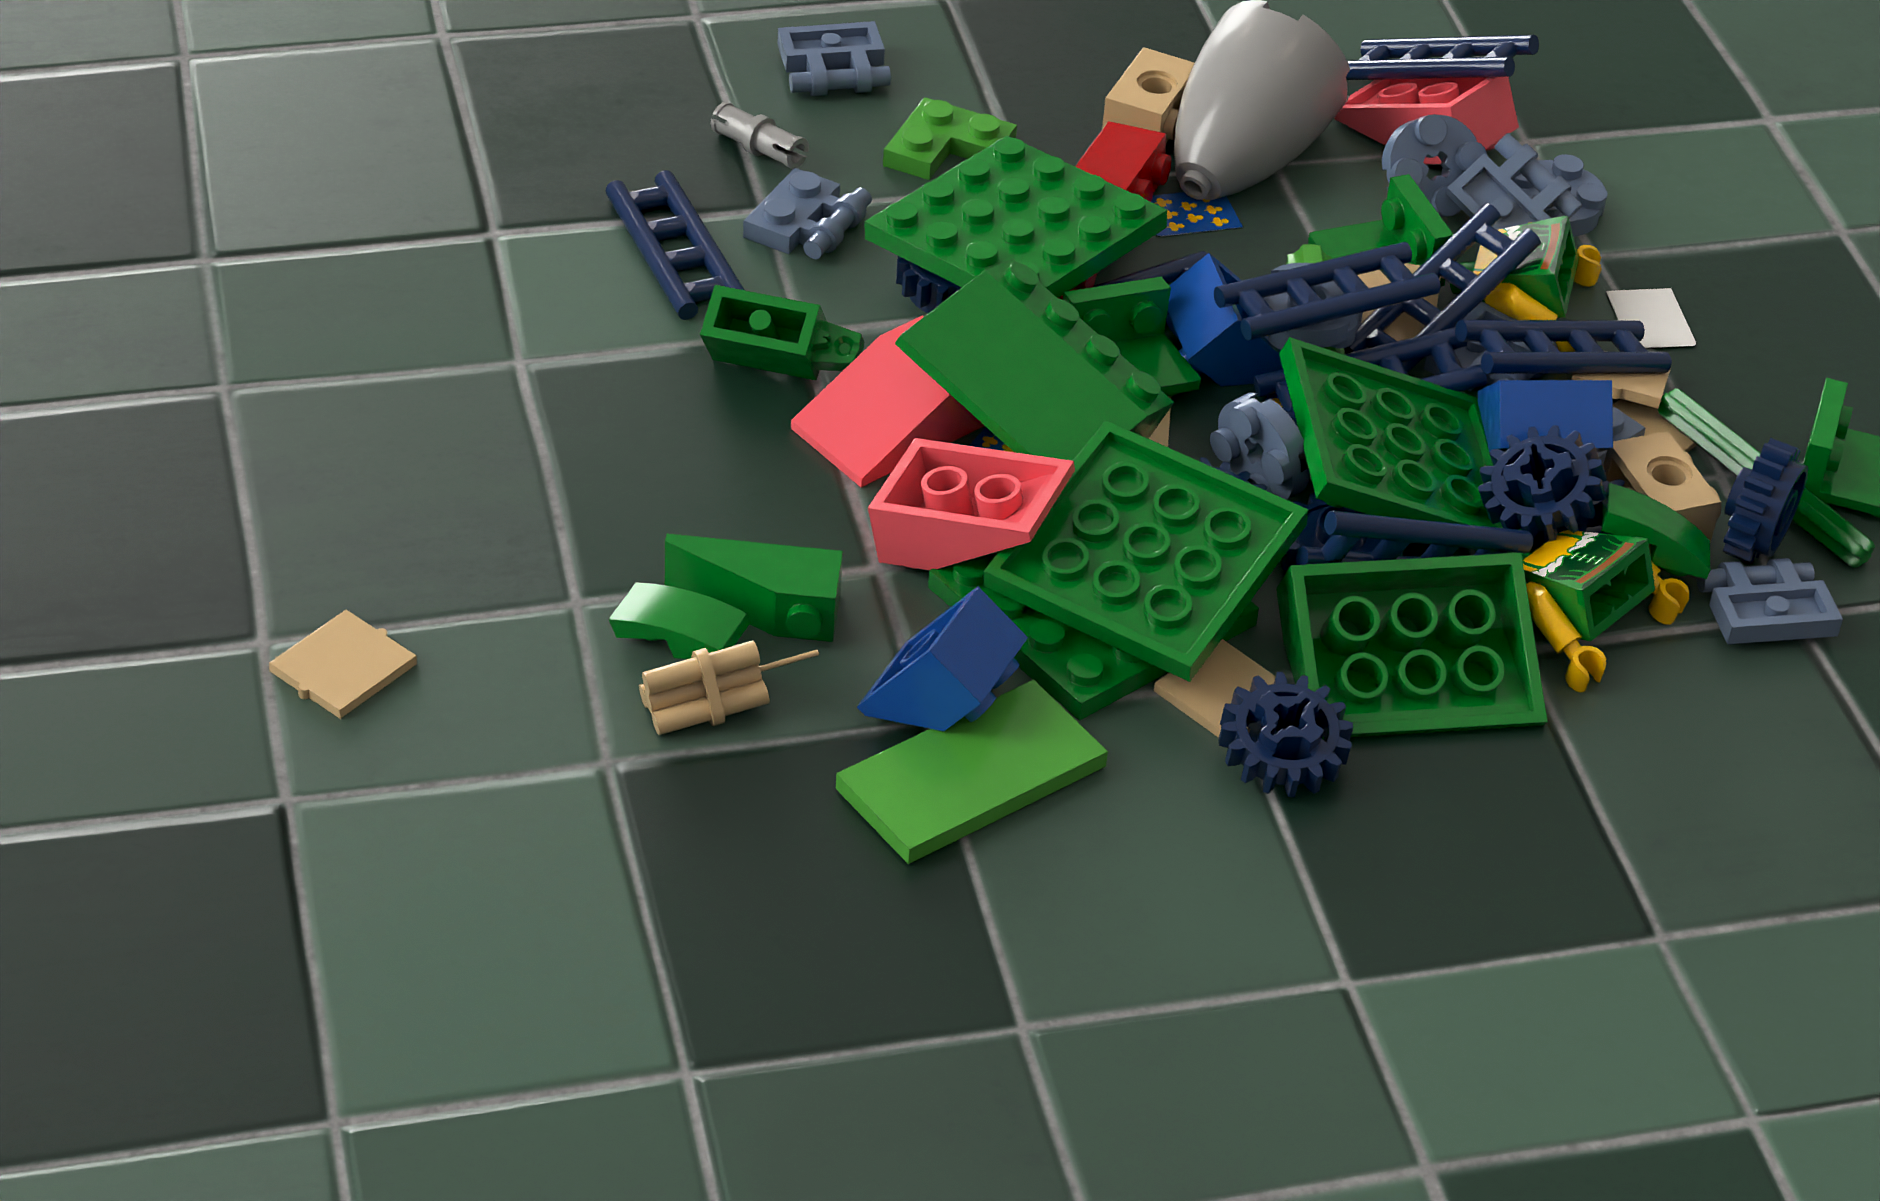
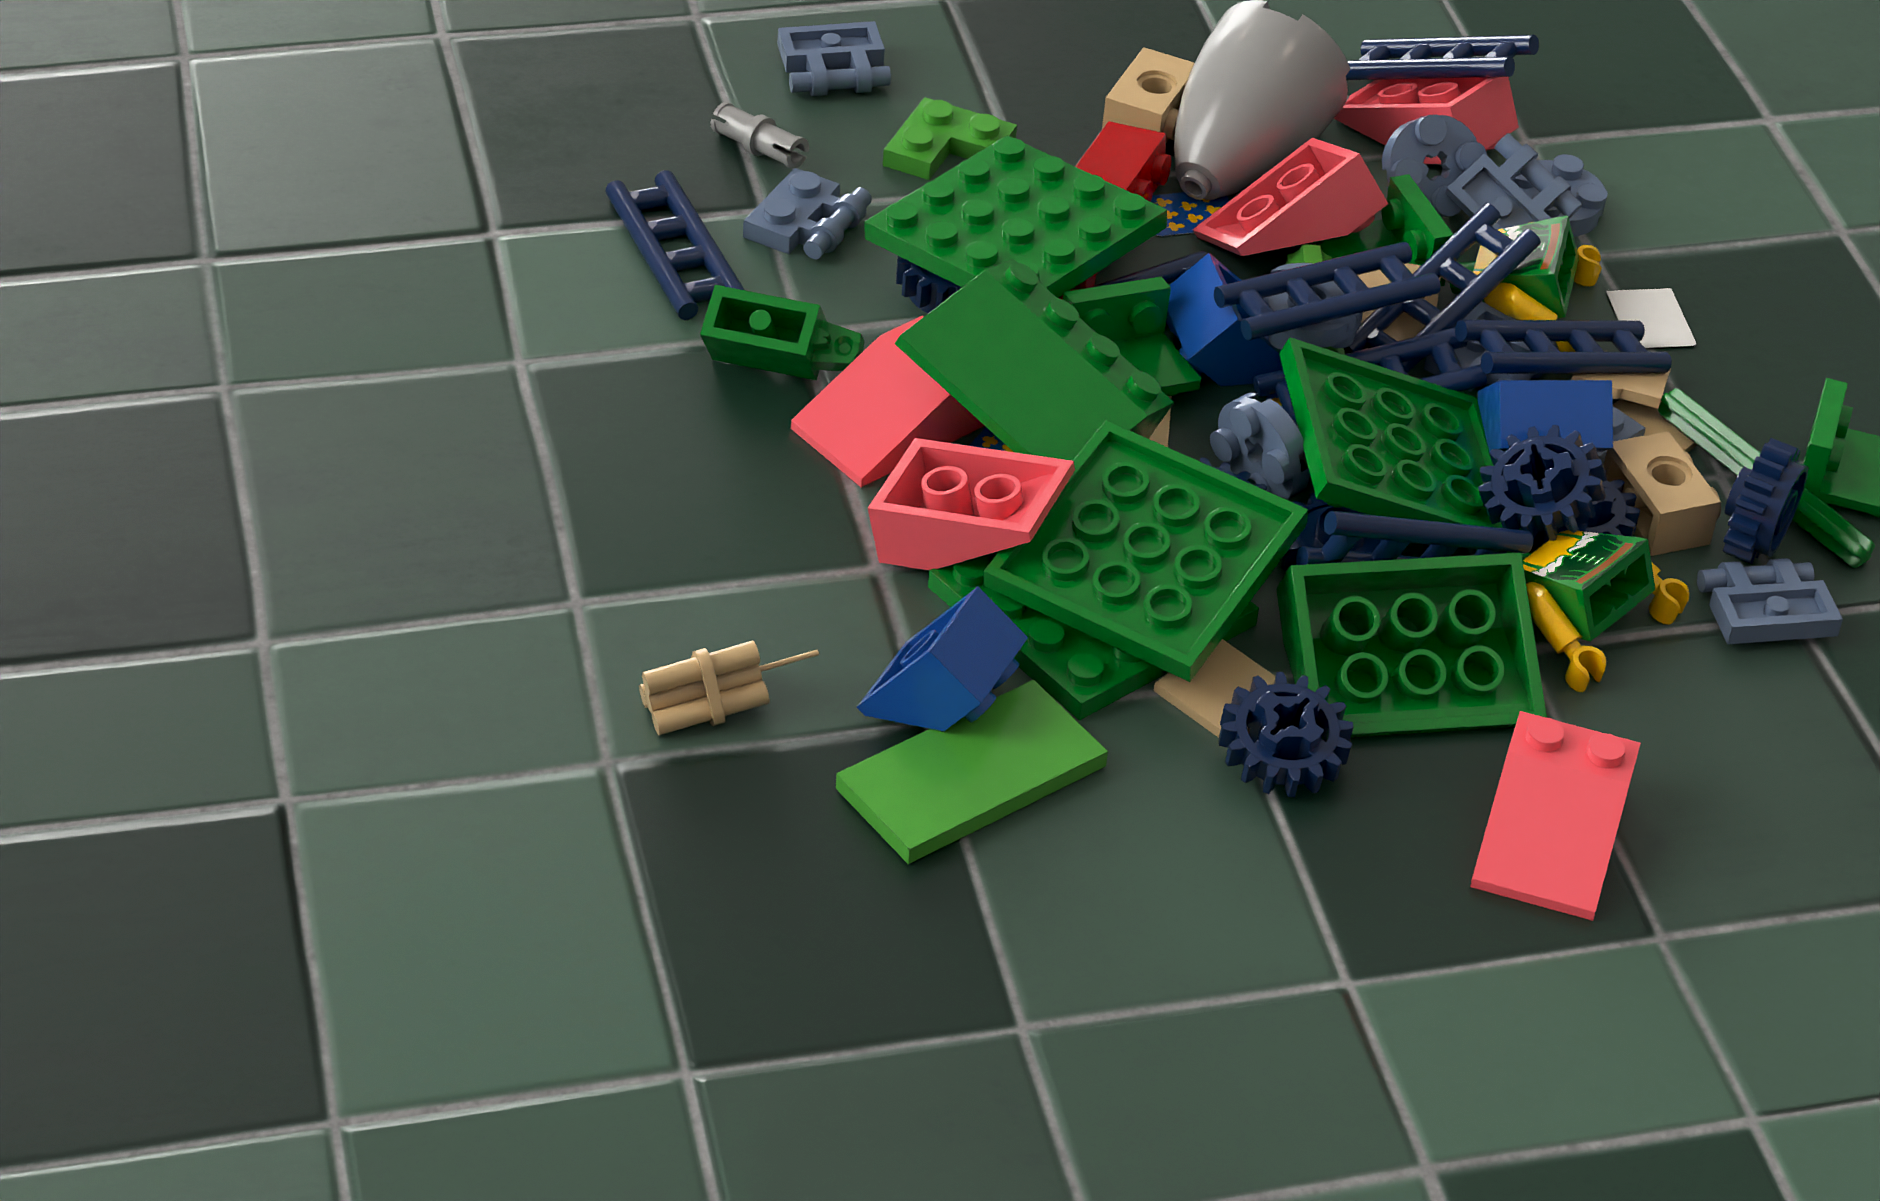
(343, 663): tan piece -> none
(680, 617): green slope -> none
(778, 586): green slope -> none
(1301, 200): none -> coral slope
(1555, 815): none -> coral slope
(1674, 540): green slope -> none

